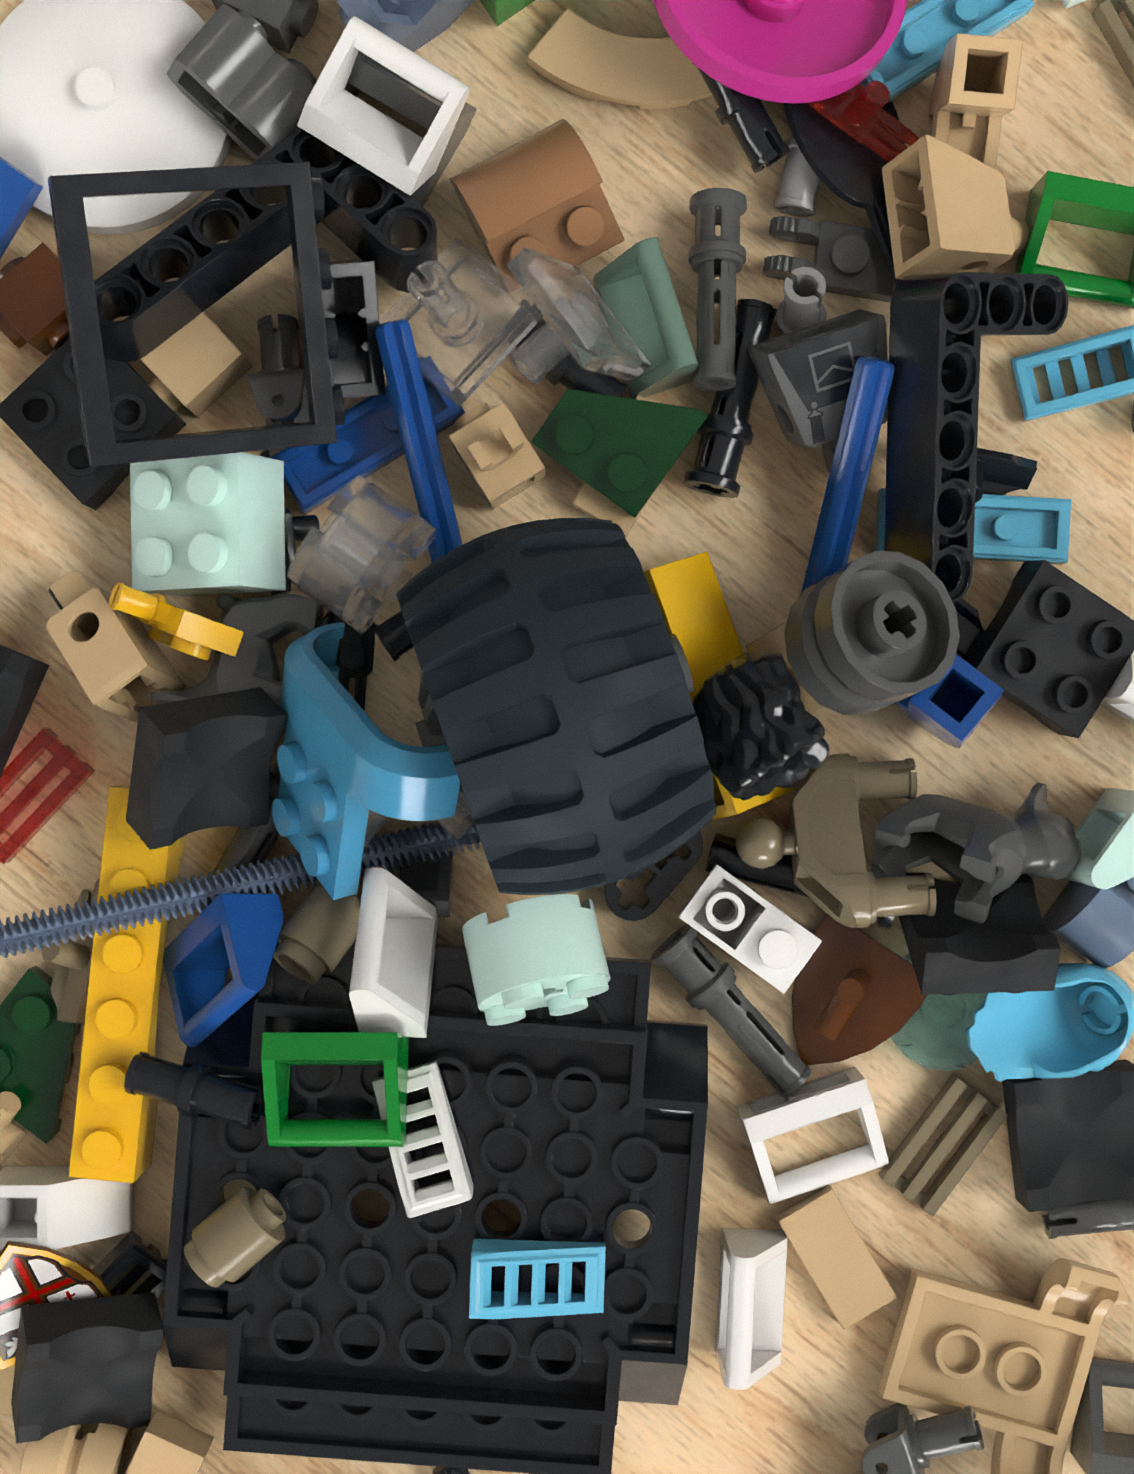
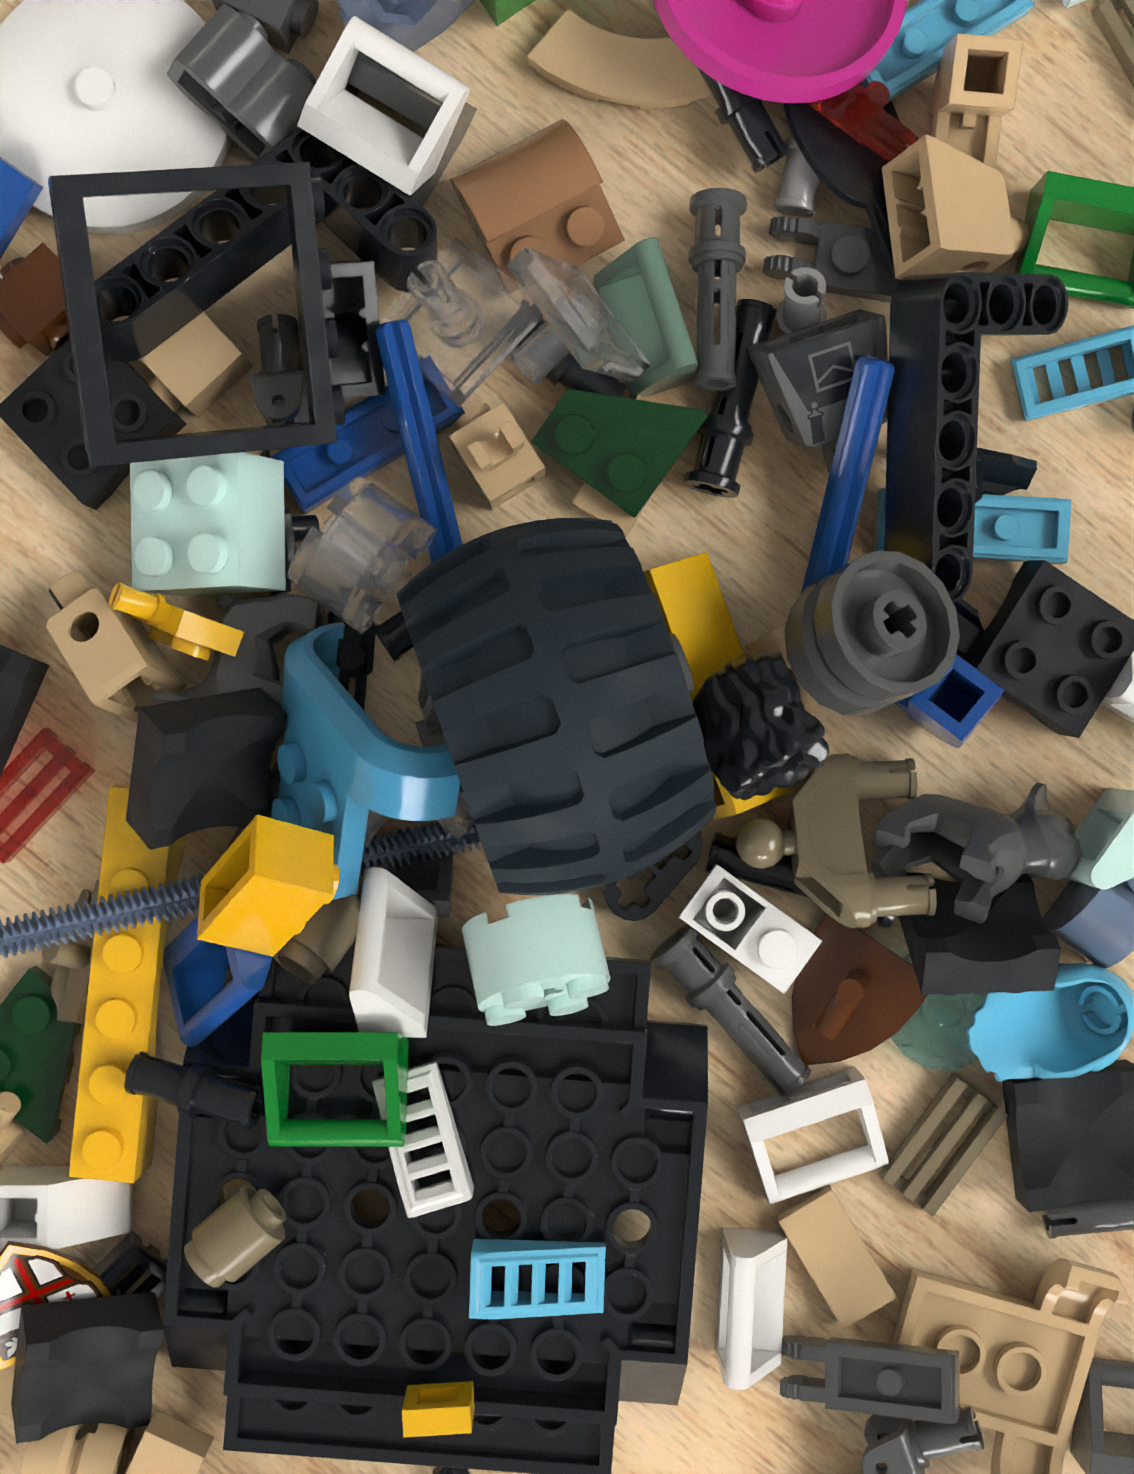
(267, 886): none -> yellow brick
(438, 1409): none -> yellow tile
(877, 1378): none -> dark grey hinge

